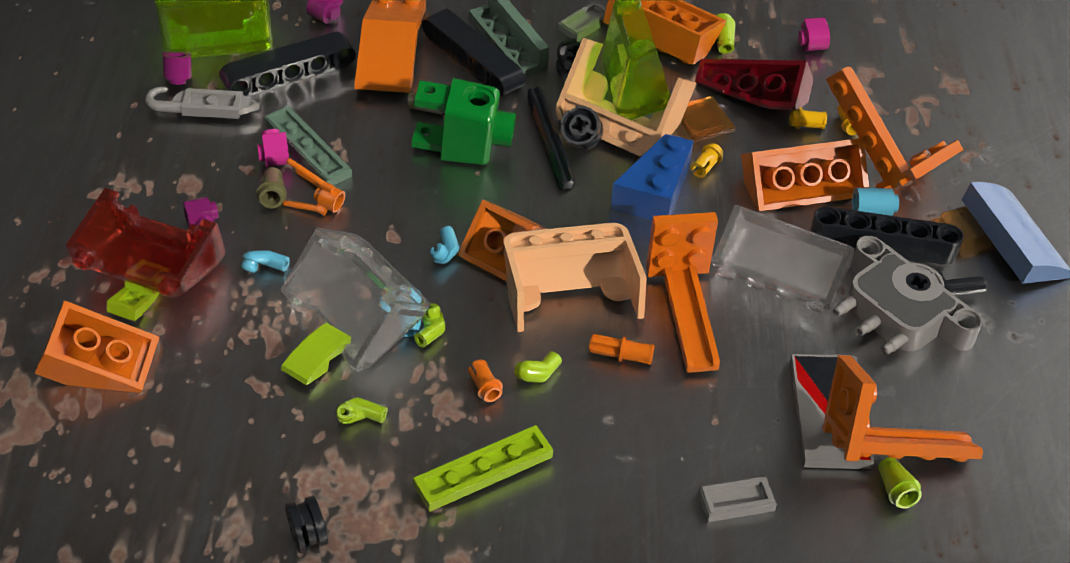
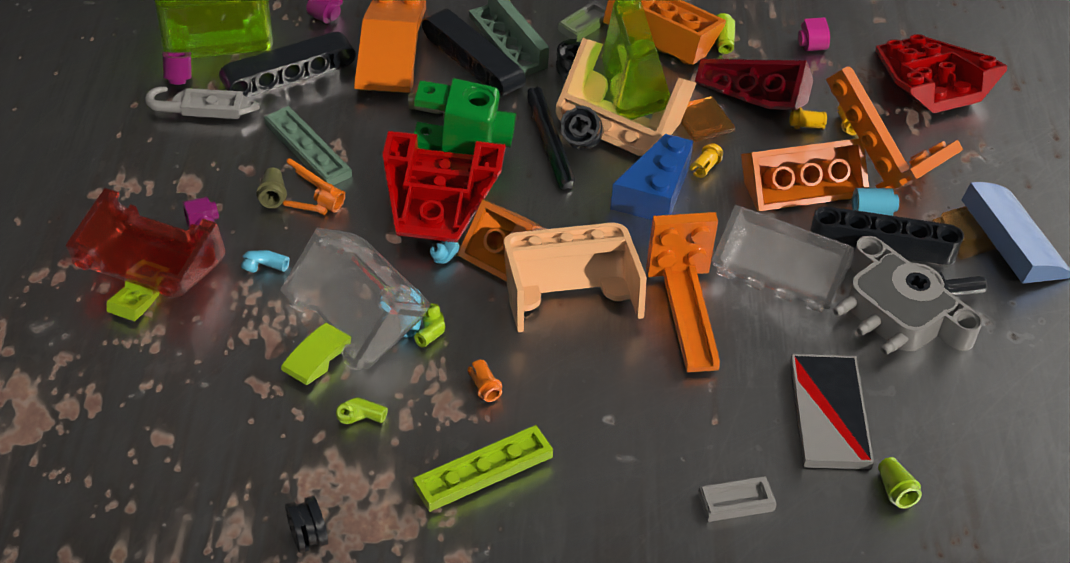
(96, 351): orange slope -> none
(274, 148): dark pink plate -> none
(437, 190): none -> red wedge
(537, 370): lime arm -> none
(621, 349): orange axle -> none
(849, 423): orange bracket -> none
(940, 73): none -> red wedge

